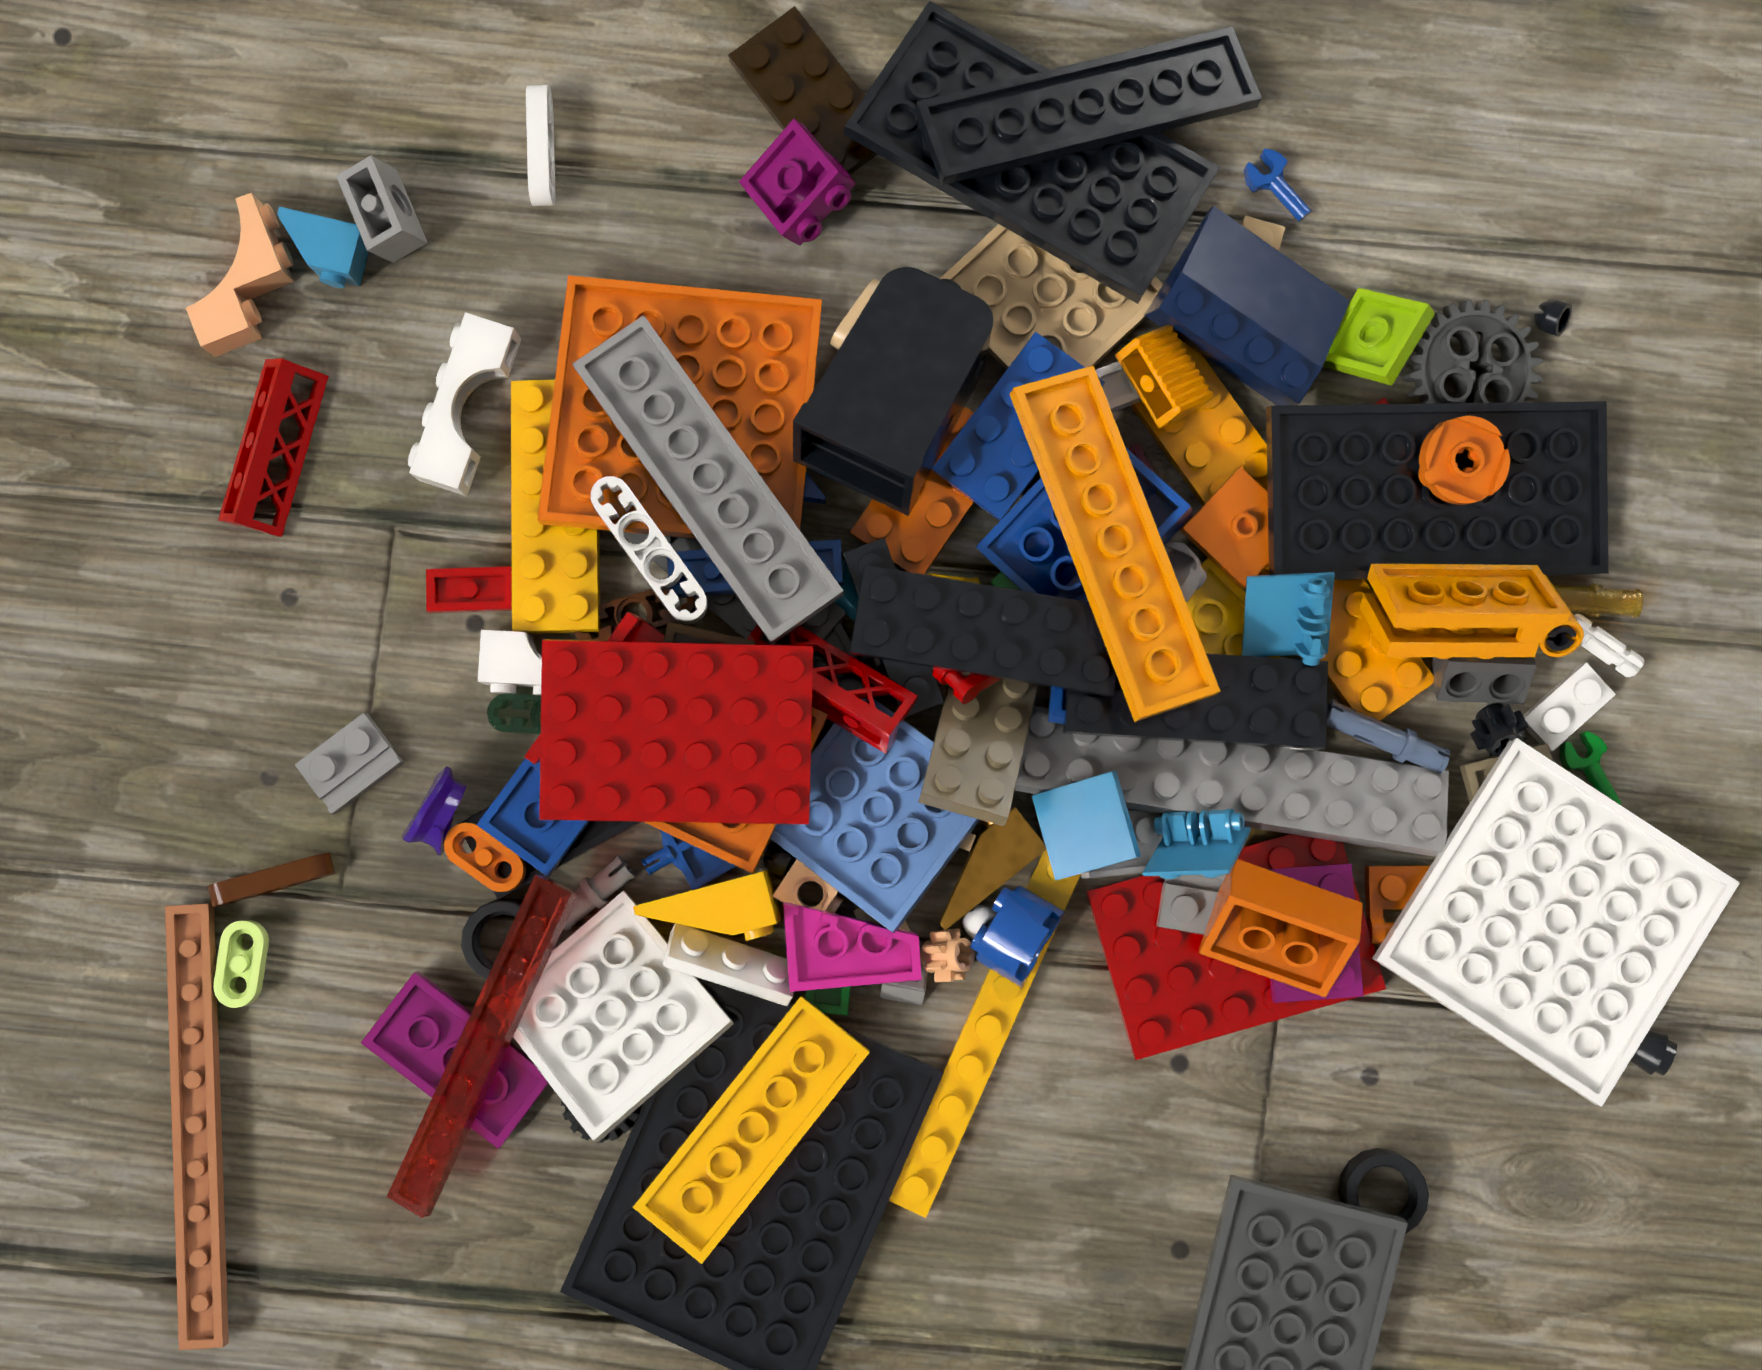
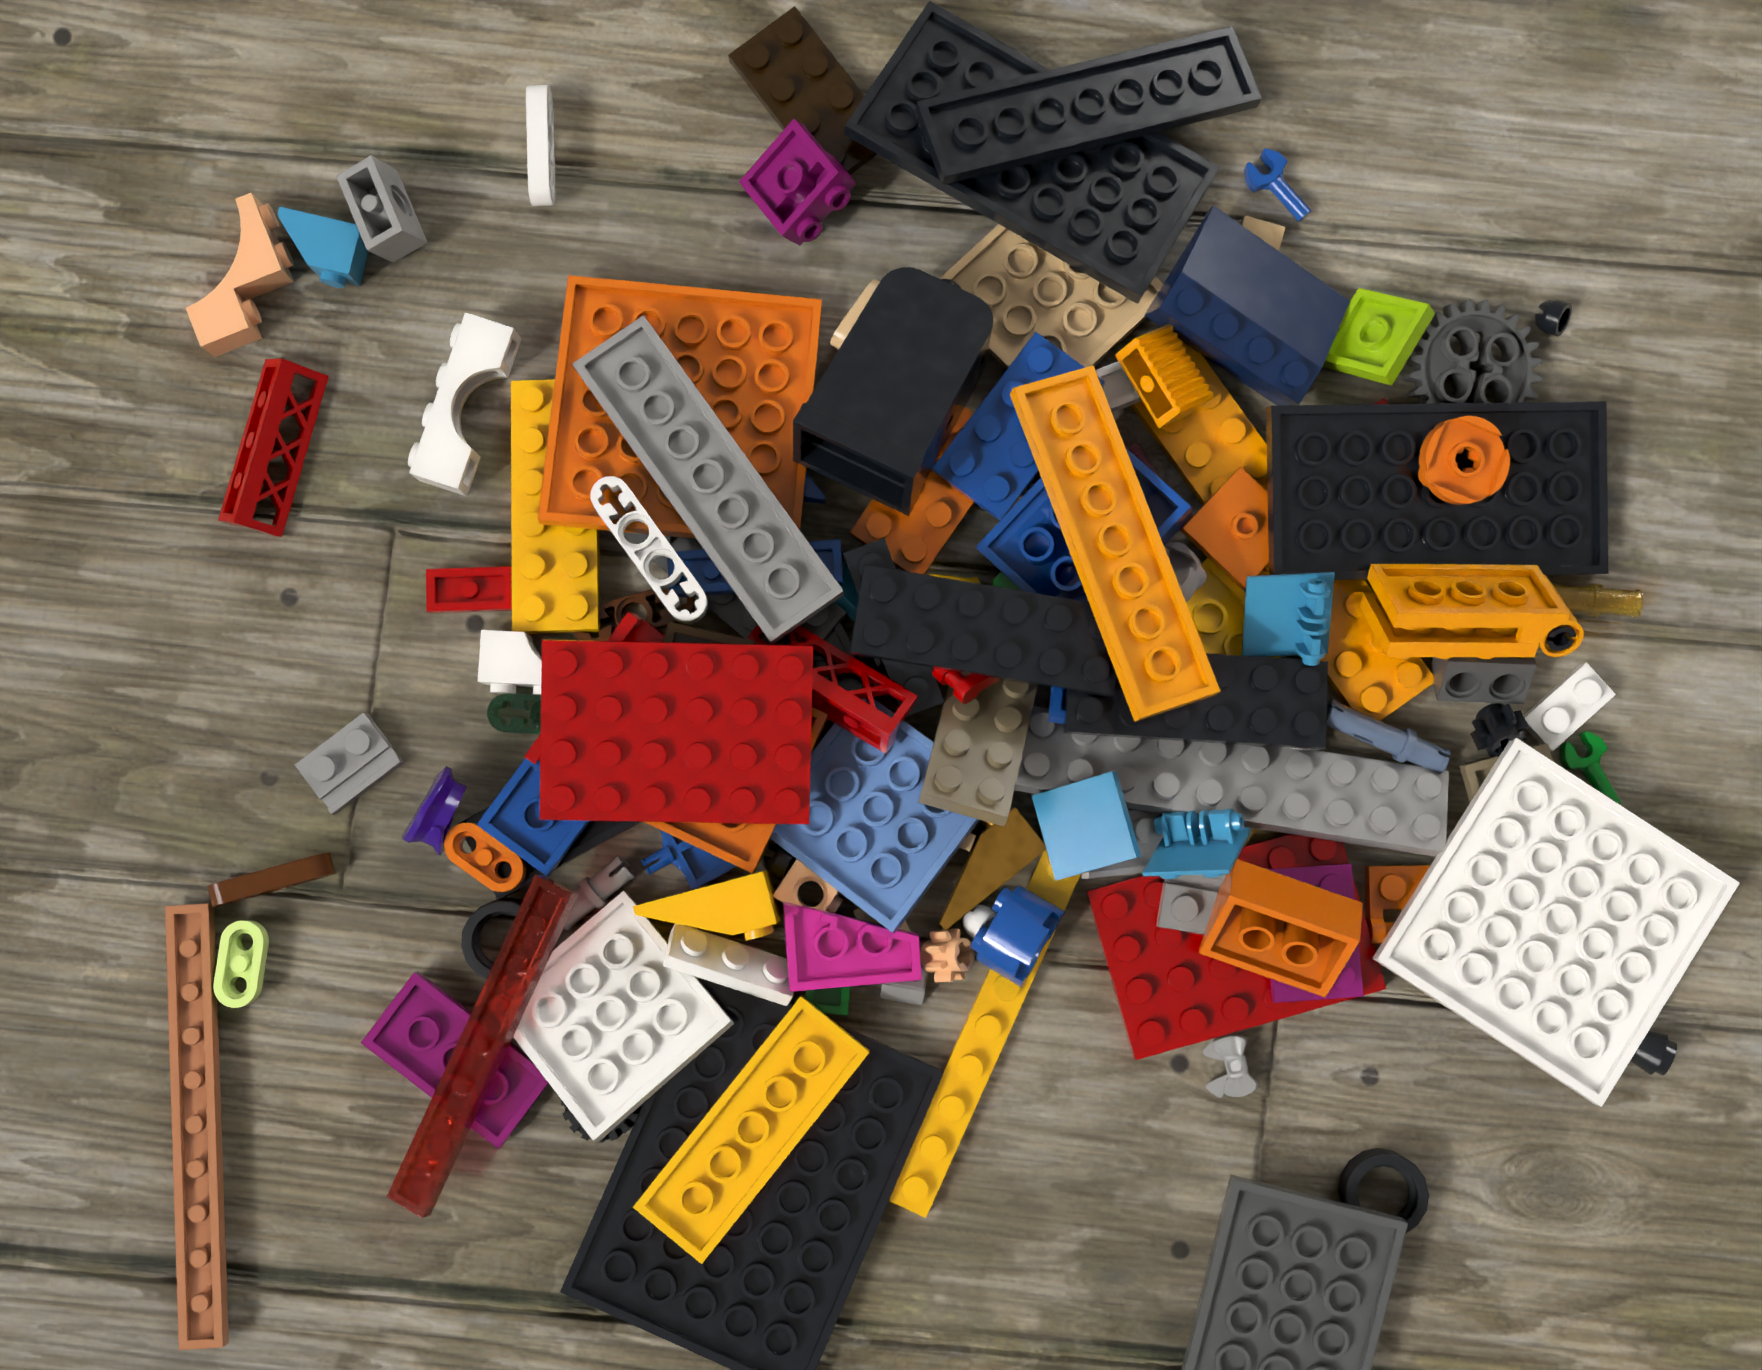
(1237, 1080): none -> light grey piece
(1609, 648): white axle -> none

